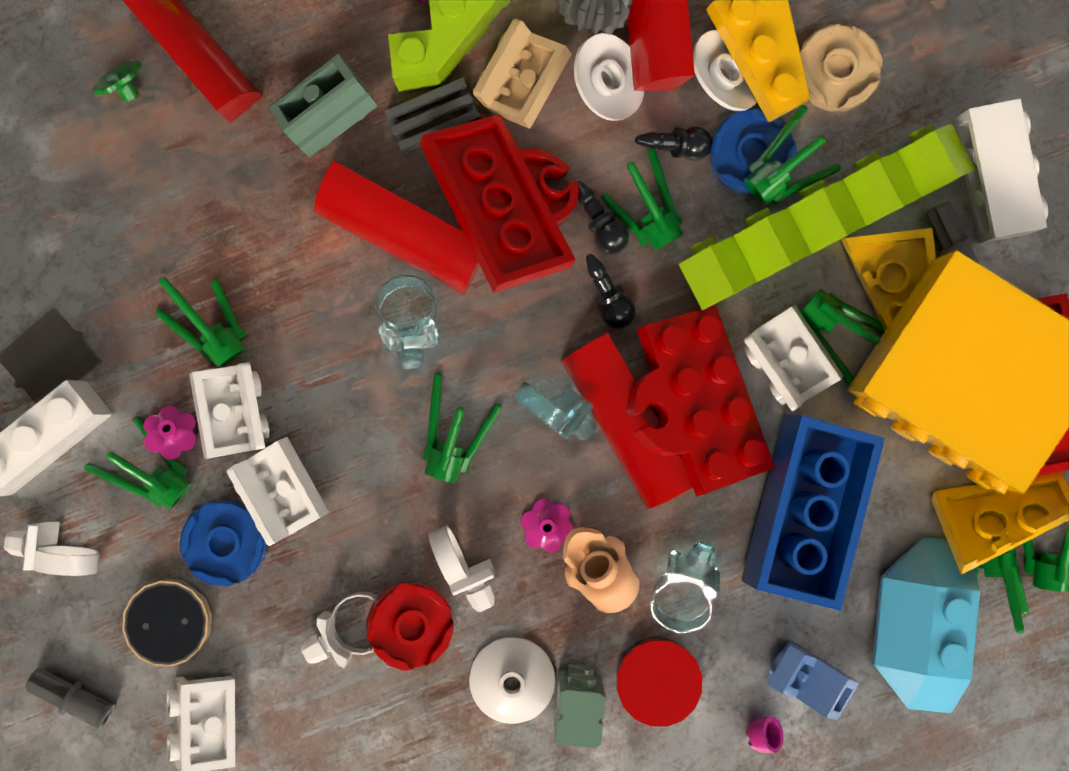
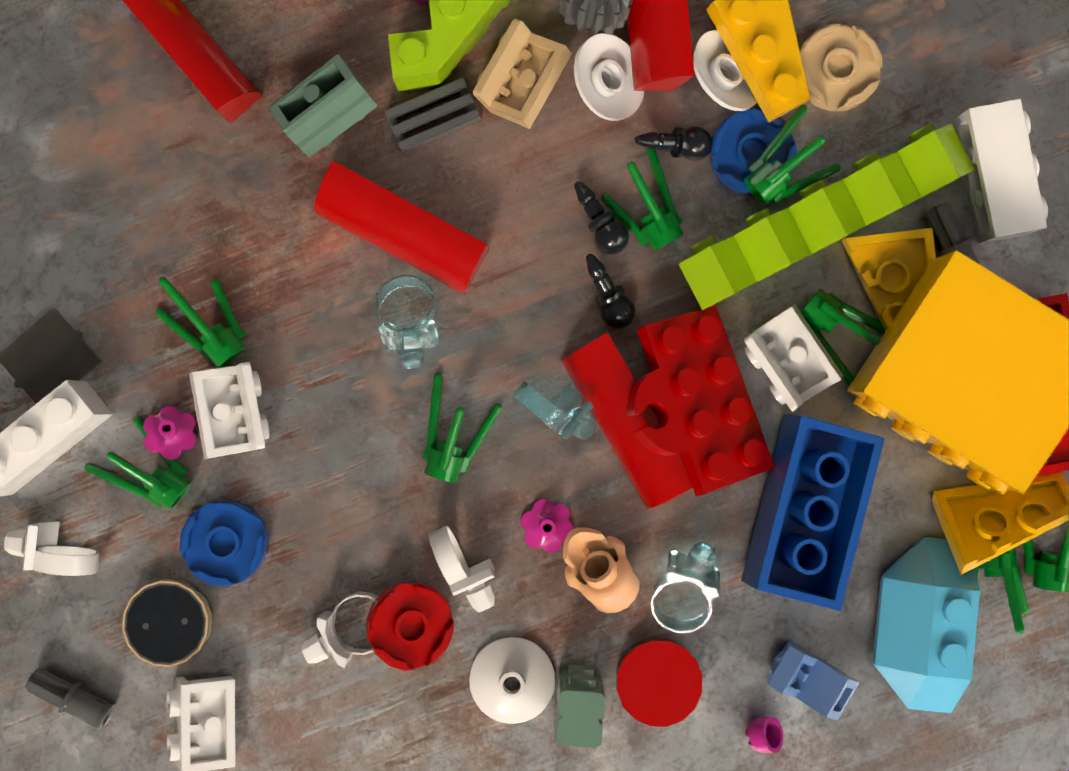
(119, 81): green plant -> none
(277, 491): white bracket -> none
(503, 200): red plate -> none

